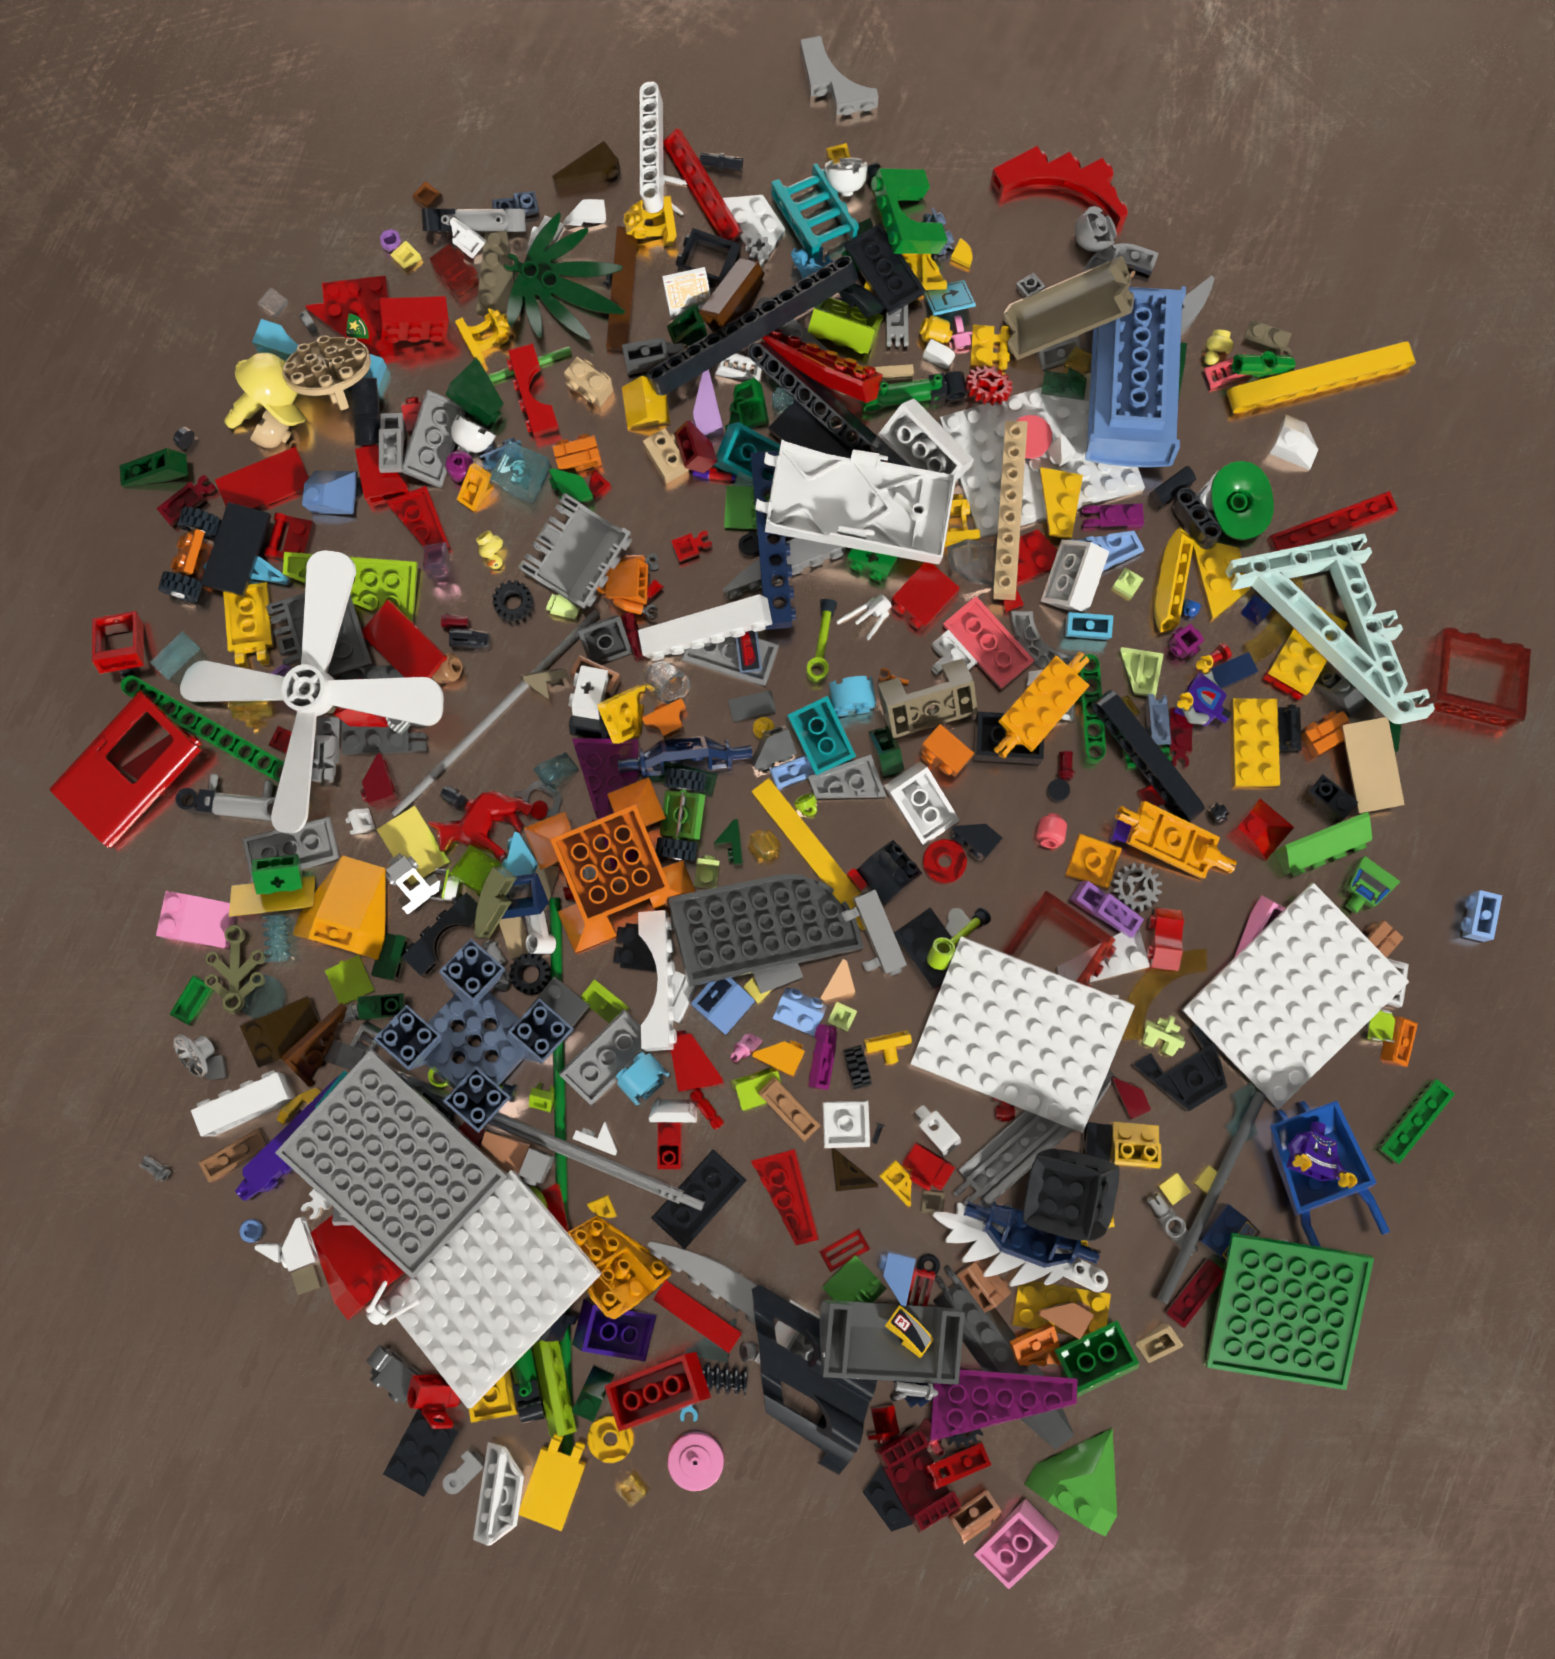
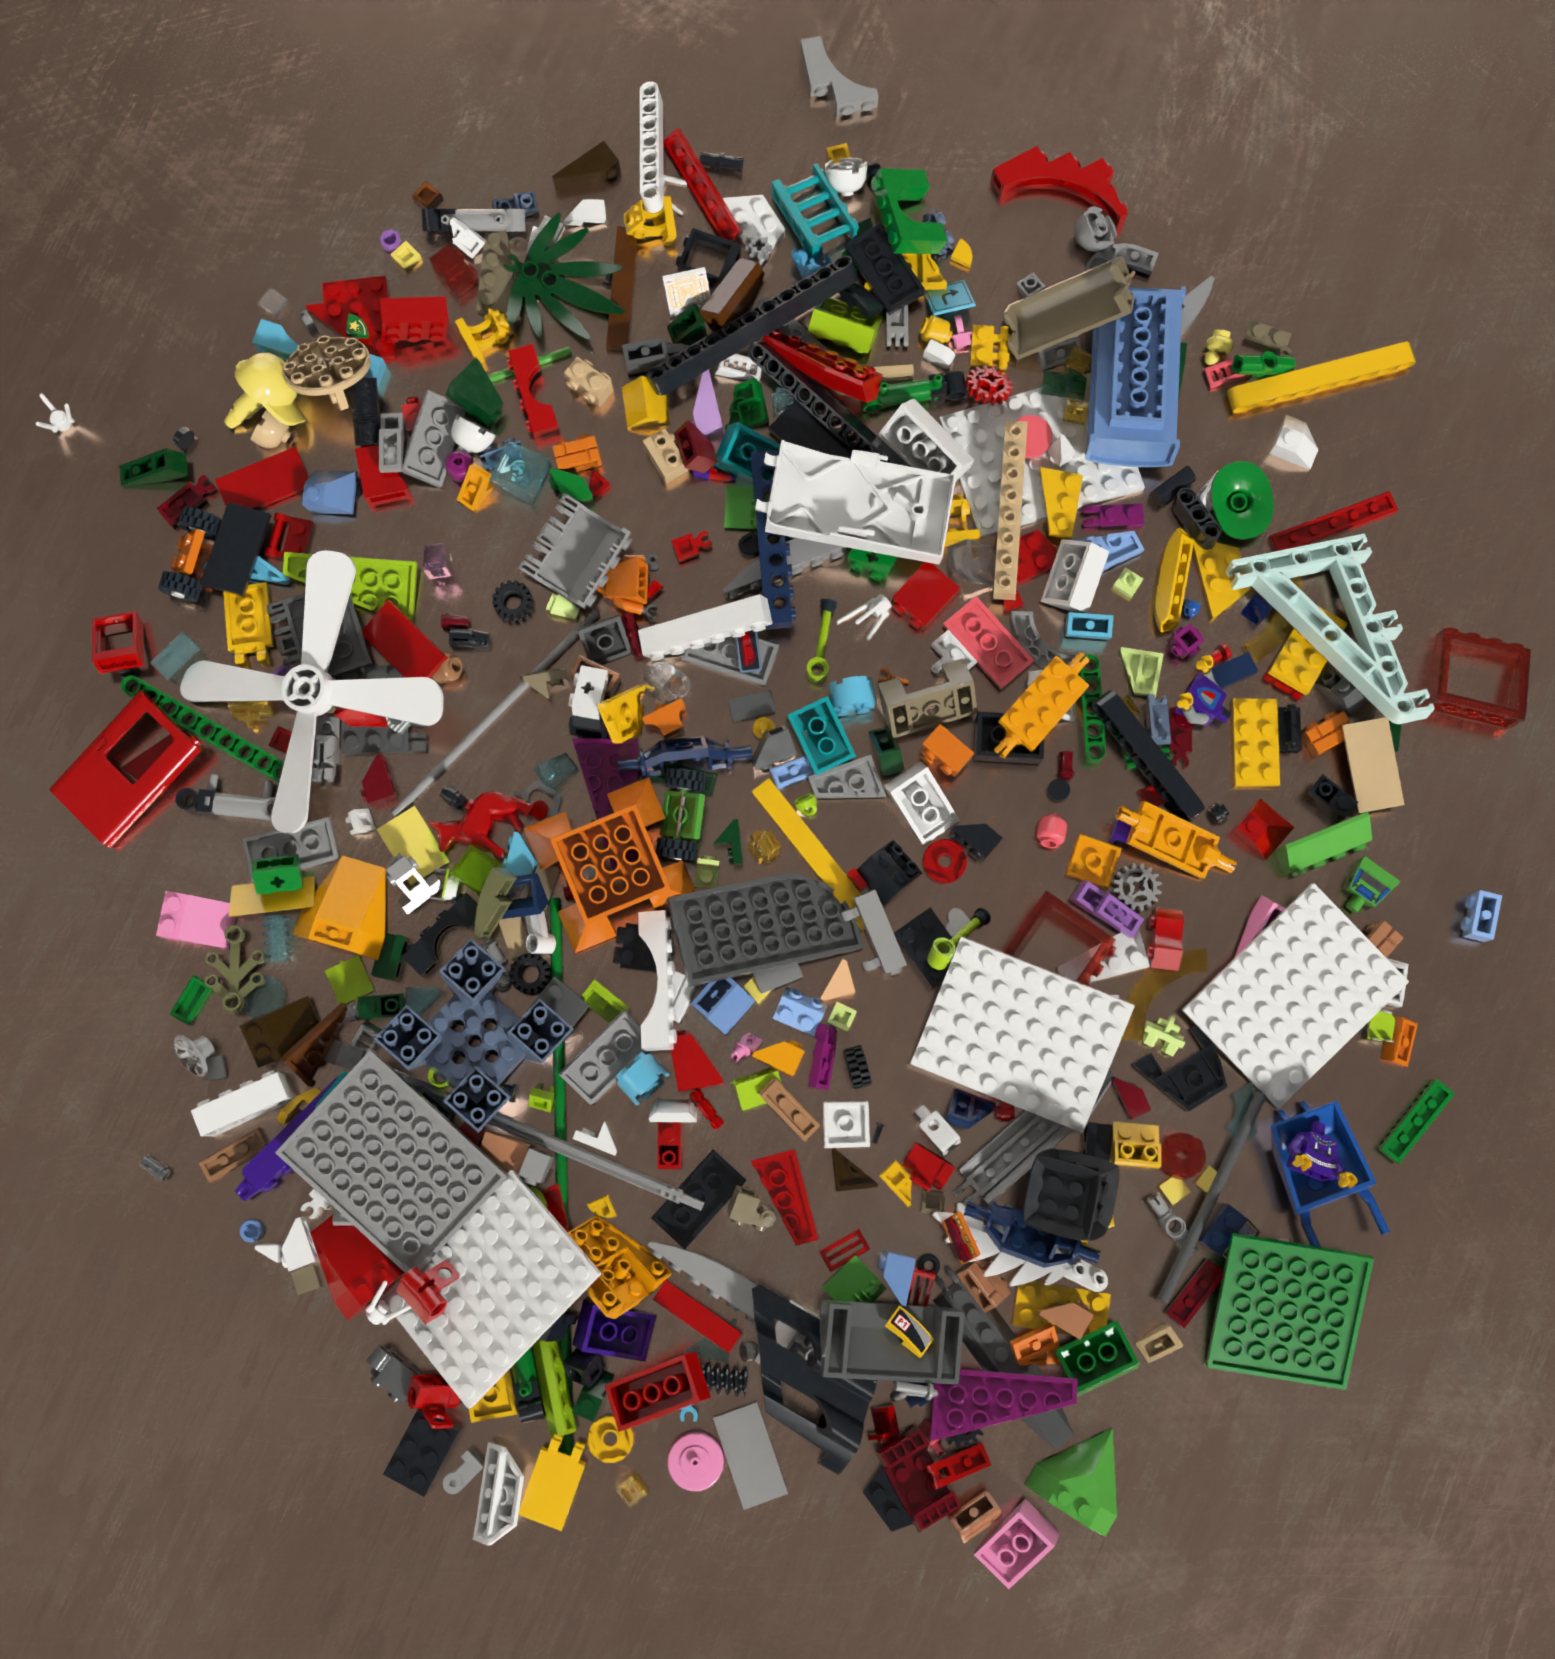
(59, 419): none -> white plant
(419, 516): red wing -> none
(421, 998): none -> clear light blue slope
(423, 1290): none -> red piece
(488, 546): light yellow animal -> none
(583, 1367): none -> black brick
(744, 1209): none -> dark tan brick
(750, 1455): none -> light grey tile
(888, 1044): yellow tile -> none
(961, 1238): none -> slope
(968, 1109): none -> dark blue wing
(1075, 411): none -> clear yellow tile
(1192, 1147): none -> clear red plate

